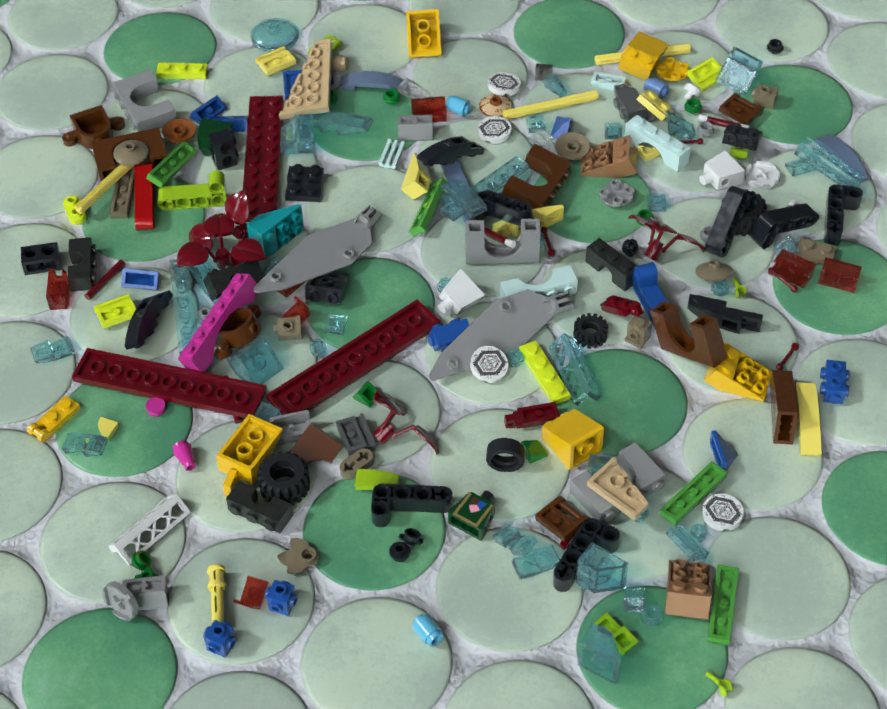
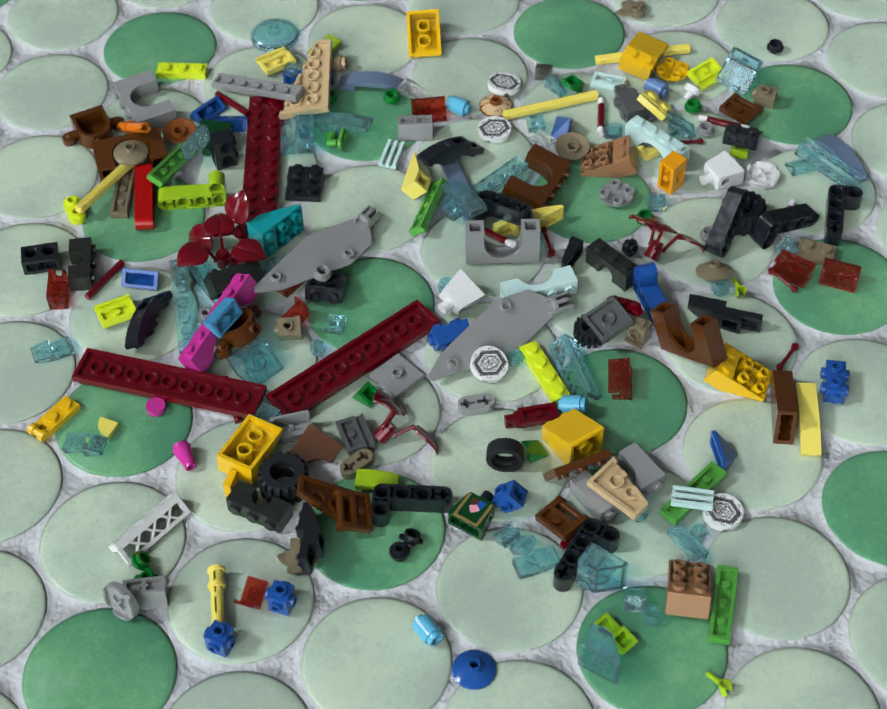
(133, 127): none -> orange pin
(195, 141): none -> clear light blue slope
(223, 317): none -> dark azure slope
(233, 104): none -> dark red bar
(258, 87): none -> light grey tile
(292, 68): none -> clear light blue hinge
(311, 539): none -> black slope
(320, 495): none -> reddish brown wing
(322, 272): none -> light grey plate
(340, 142): none -> bright green piece
(359, 511): none -> reddish brown plate
(397, 376): none -> light grey plate
(471, 677): none -> blue dish
(476, 404): none -> light grey beam
(510, 496): none -> blue brick
(570, 402): none -> medium azure brick
(572, 252): none -> black slope
(573, 83): none -> green slope
(579, 466): none -> reddish brown wing
(600, 121): none -> bar
(608, 320): none -> dark grey plate
(620, 378): none -> clear red hinge
(632, 8): none -> dark tan plate
(672, 172): none -> light orange brick
(692, 496): none -> light aqua tile

